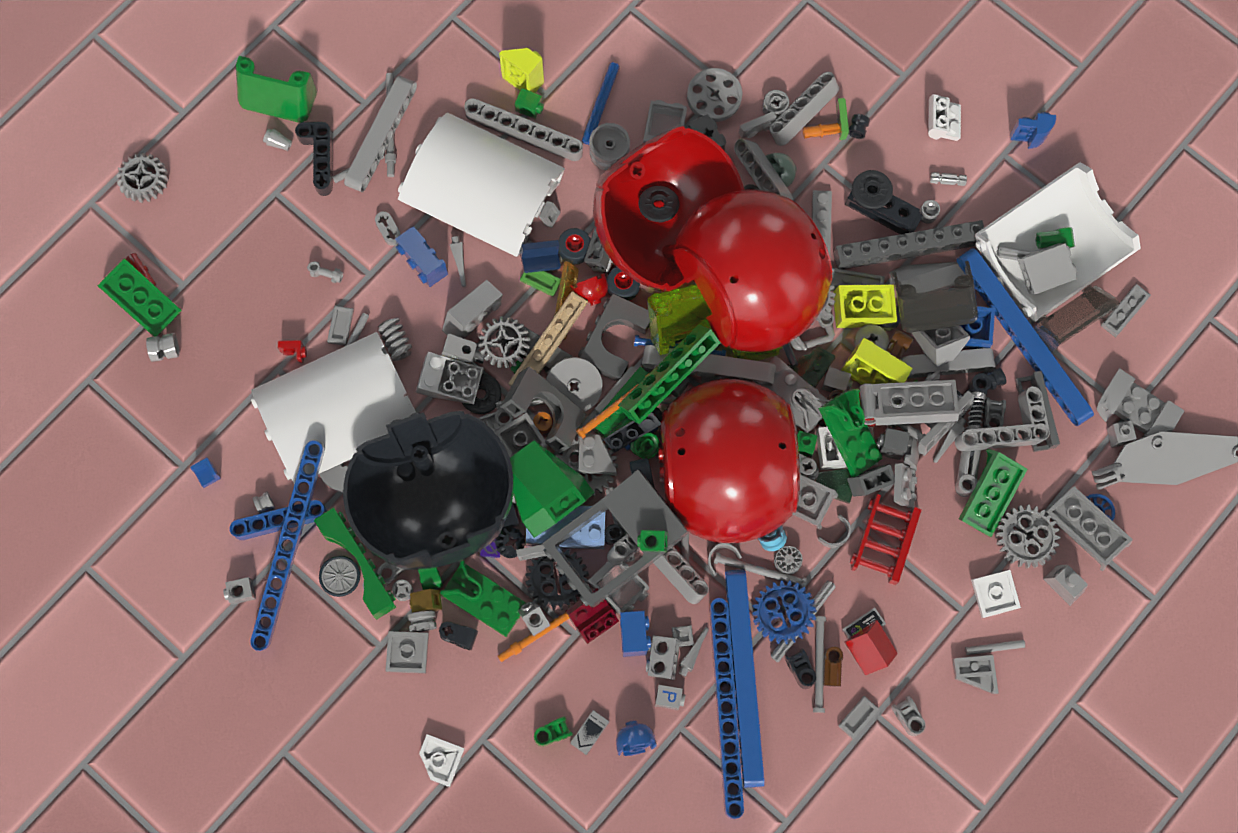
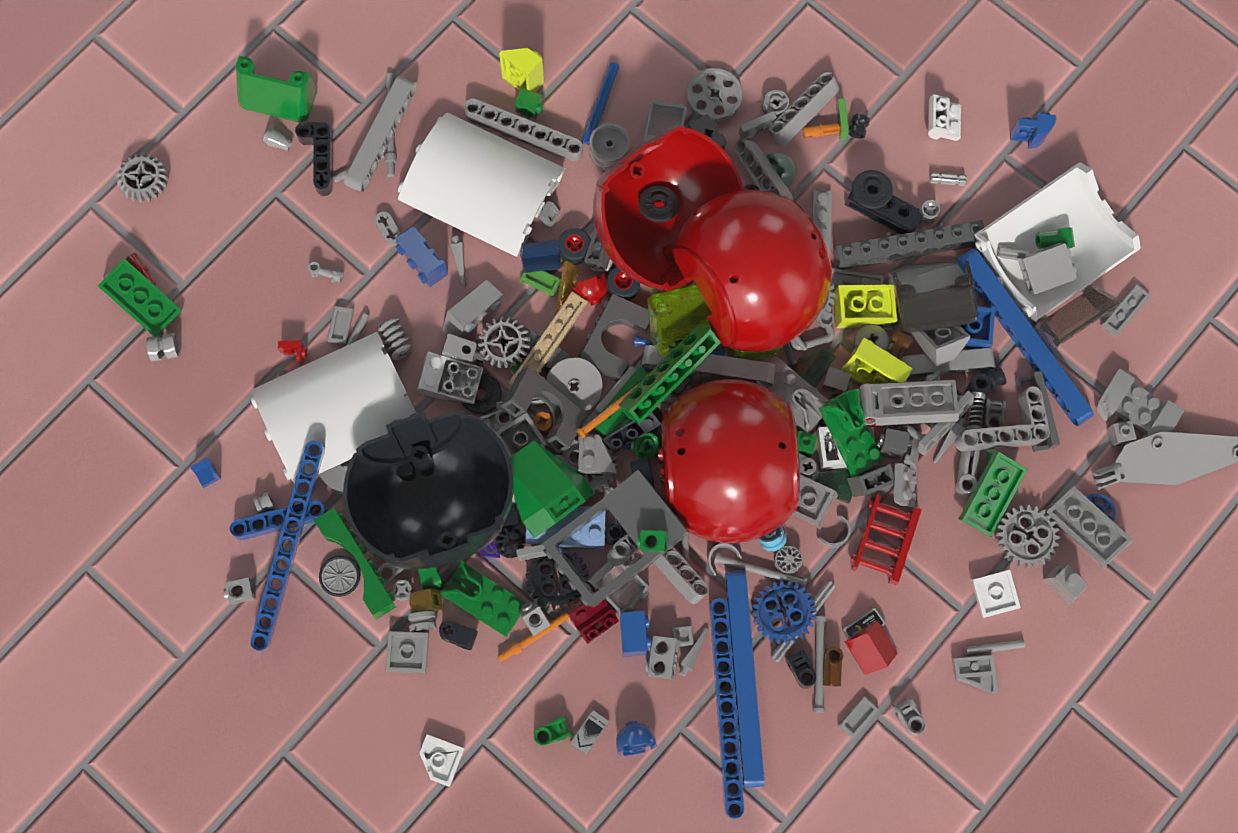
(669, 697): light grey brick -> none

